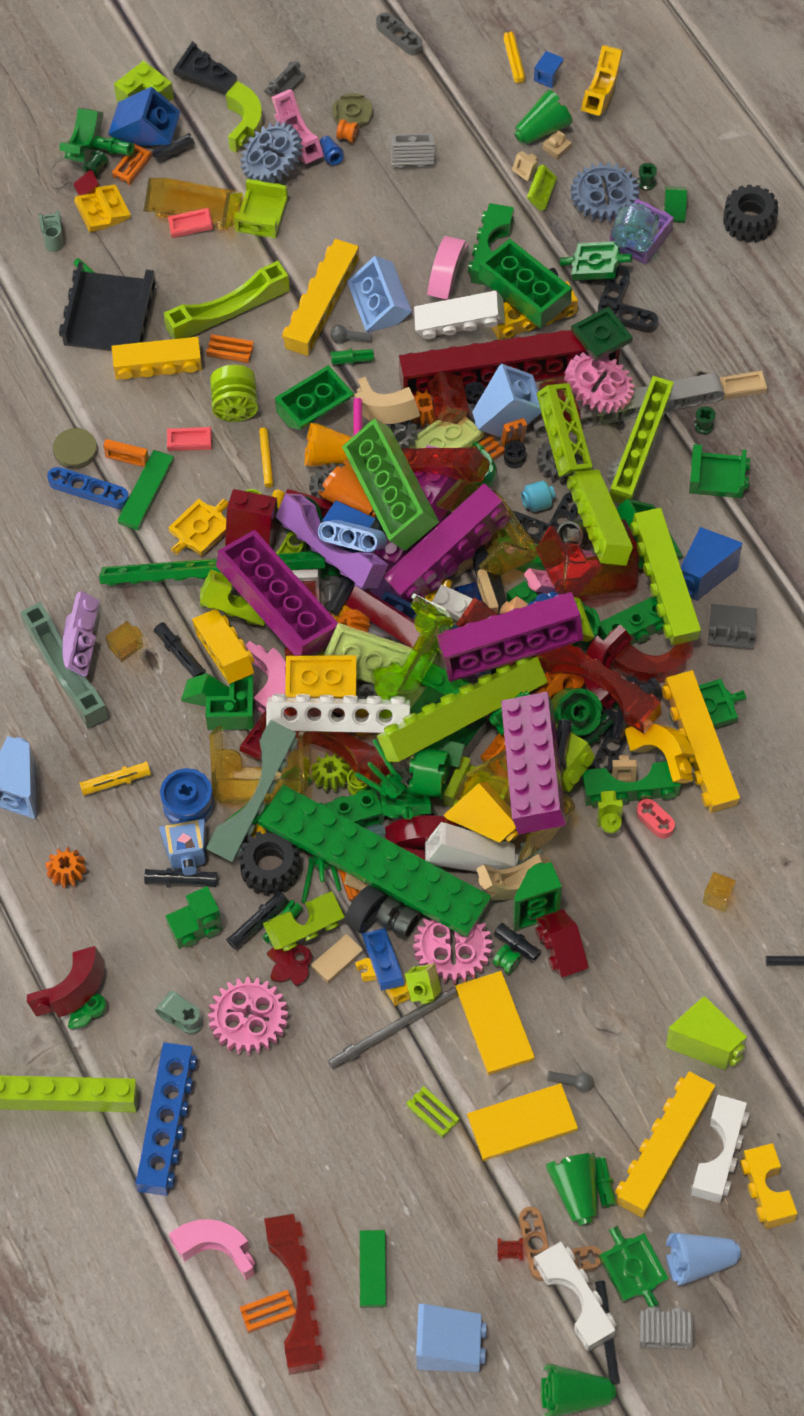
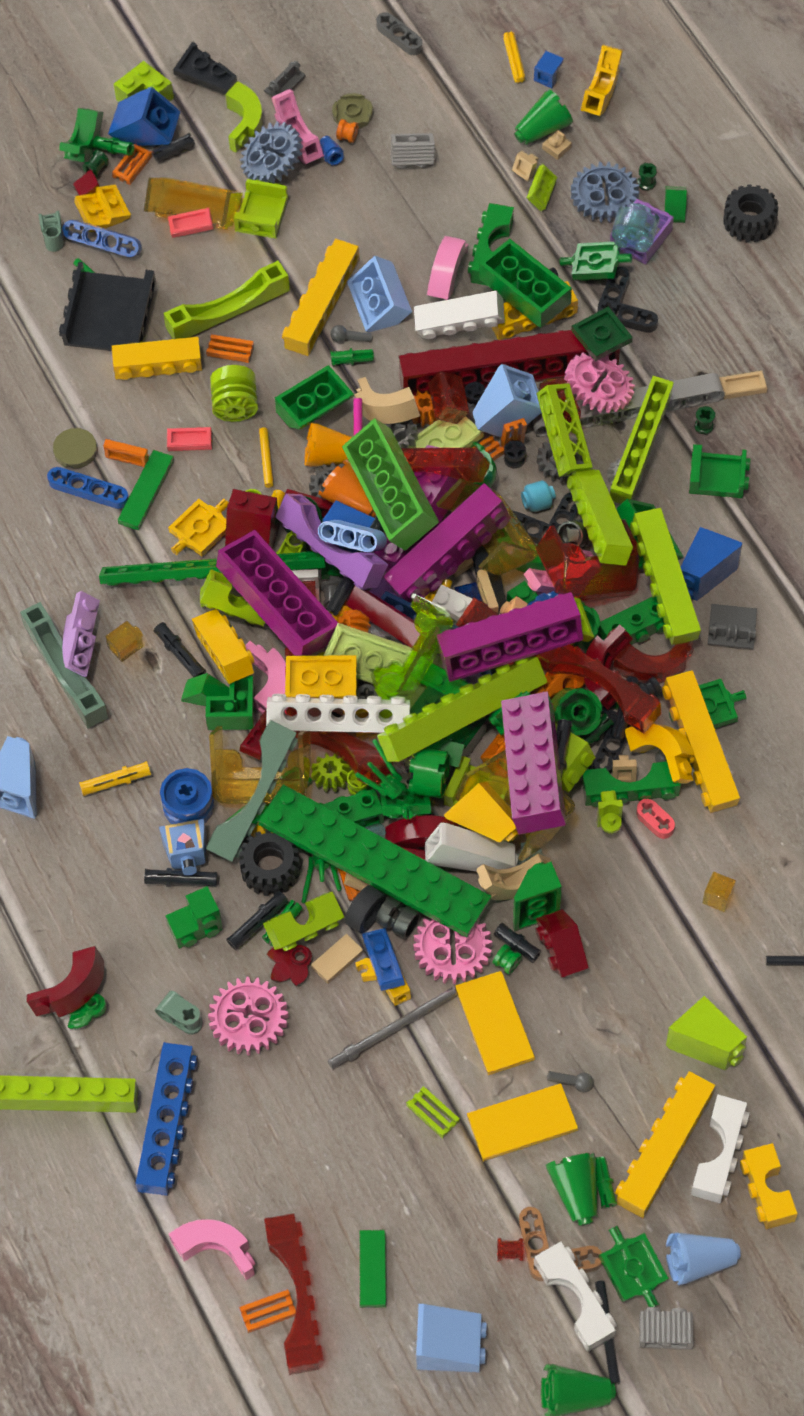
(62, 860): orange gear -> none
(102, 235): none -> beam
(423, 983): lime brick -> none

